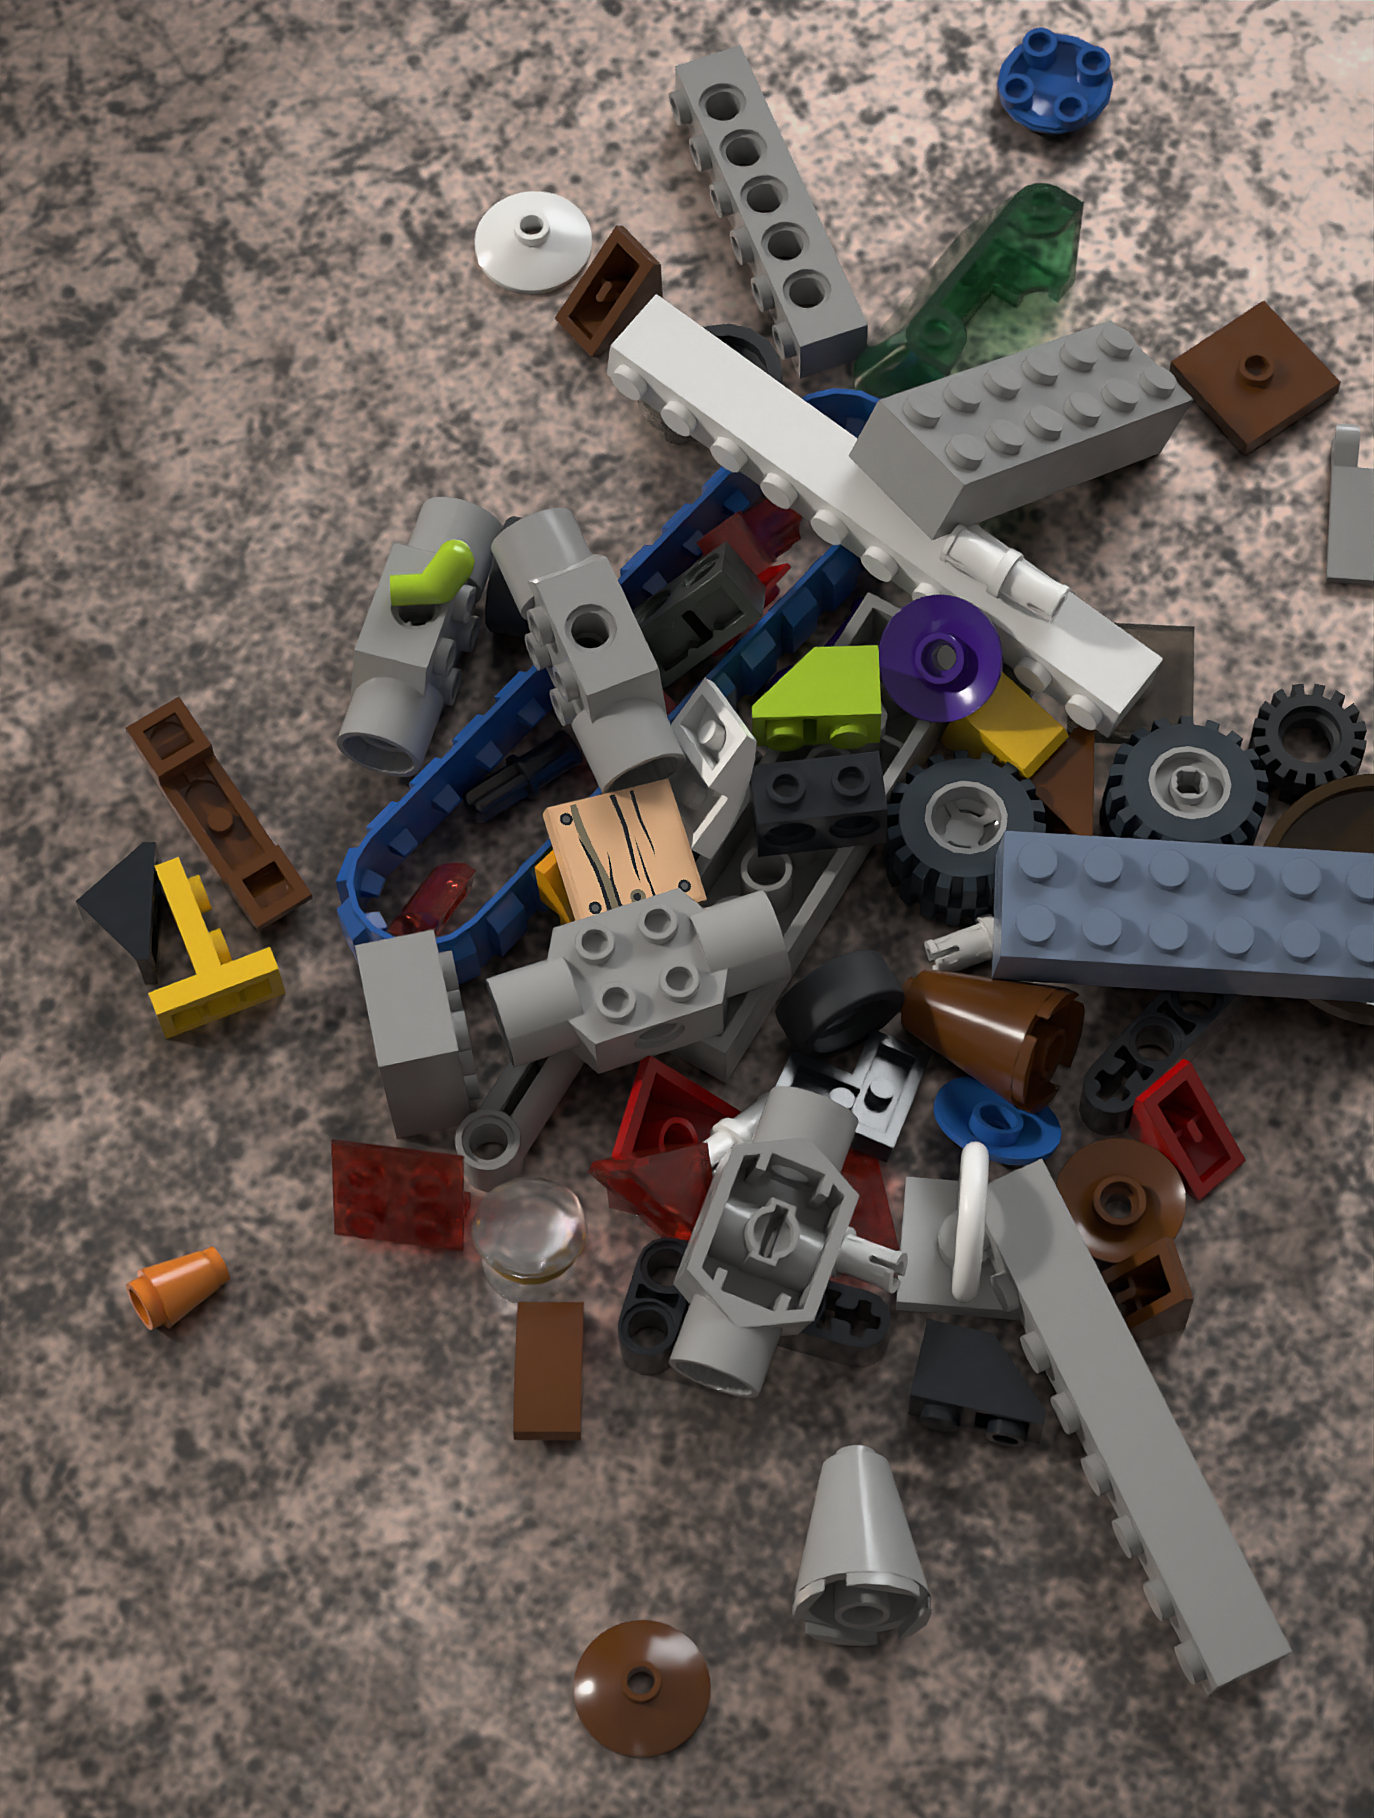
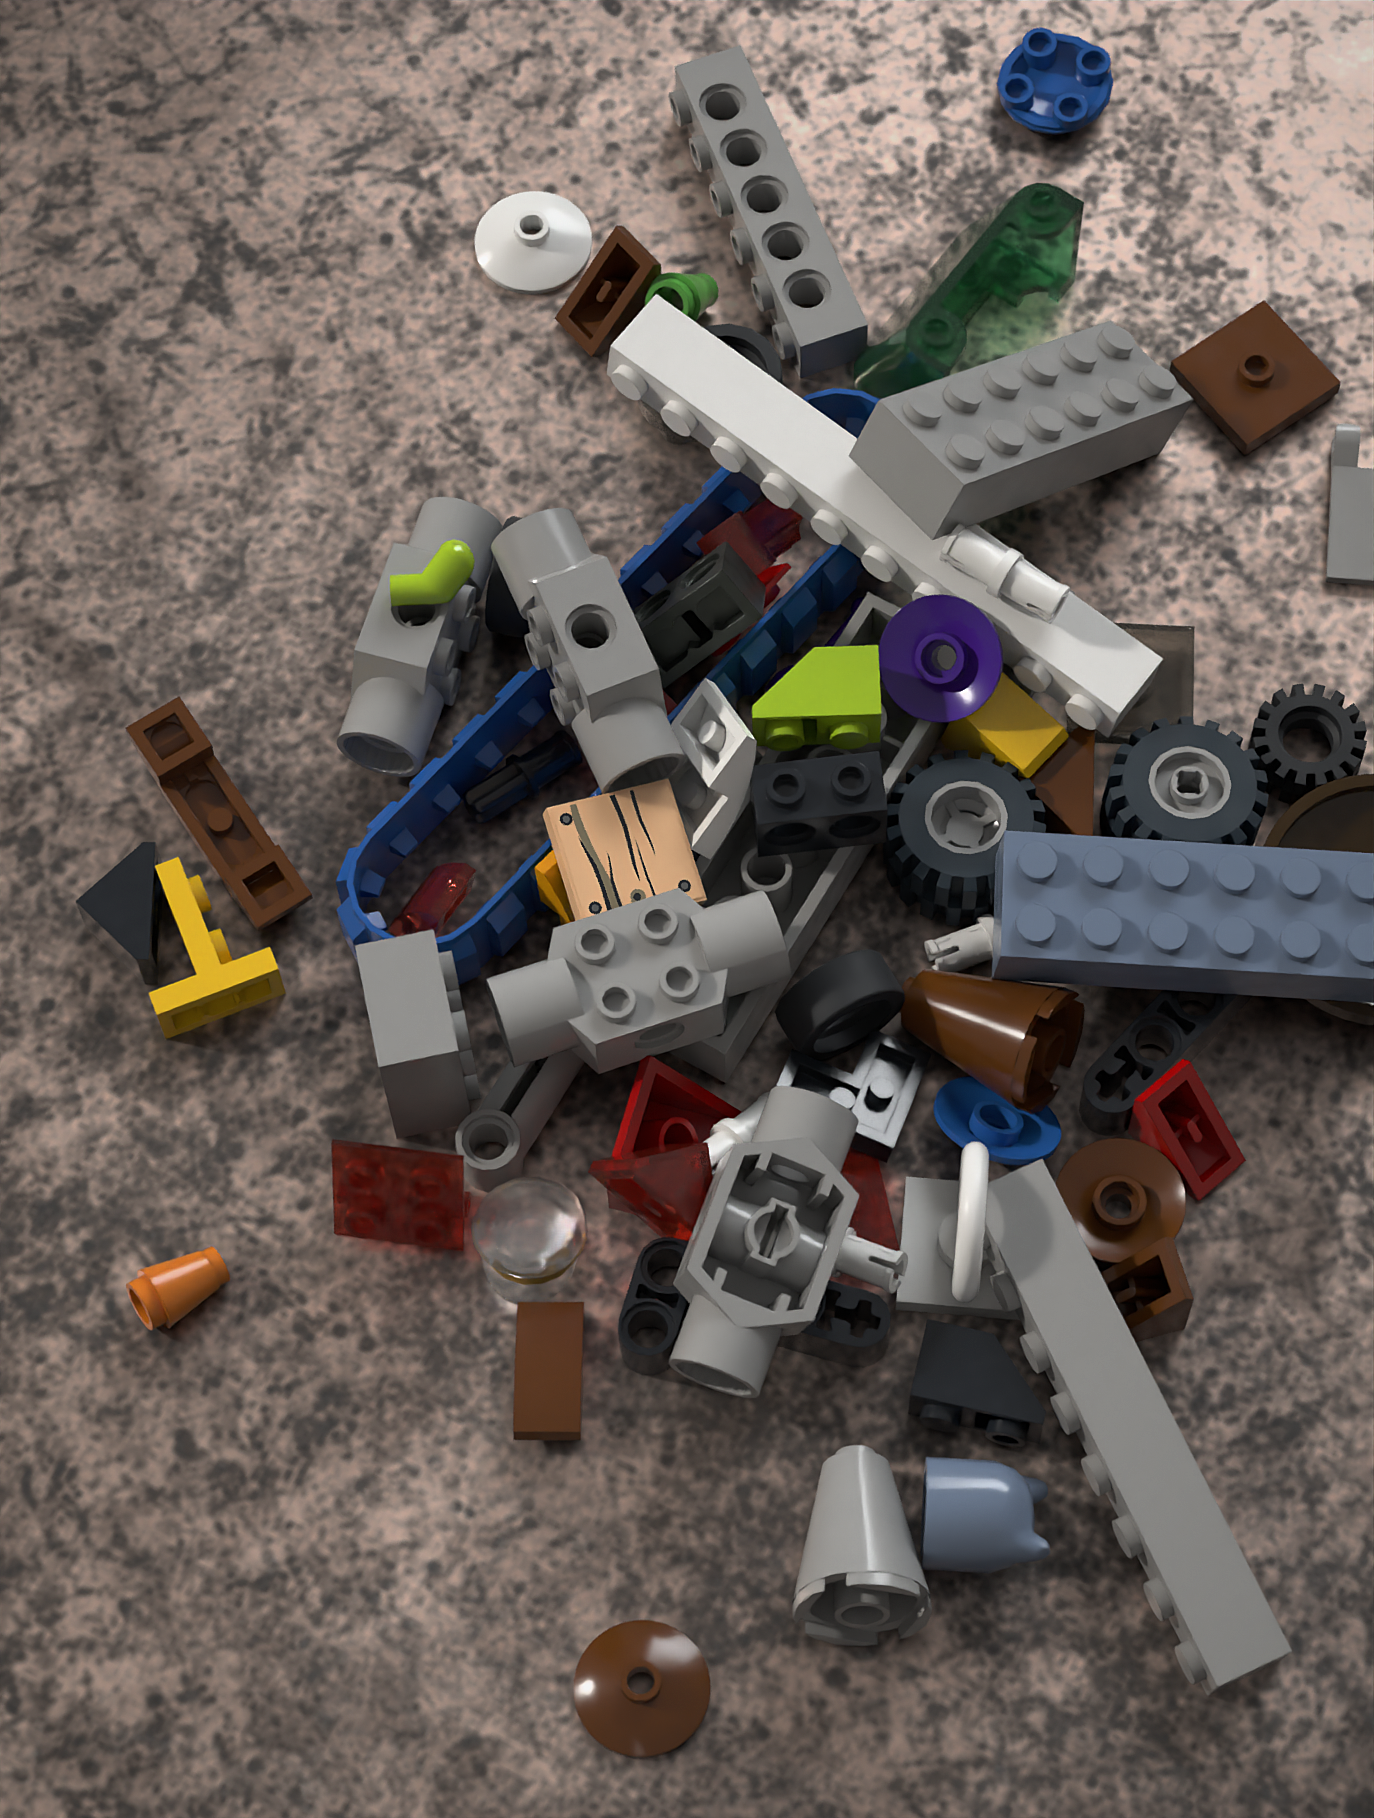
(685, 292): none -> bright green cone
(978, 1516): none -> sand blue piece

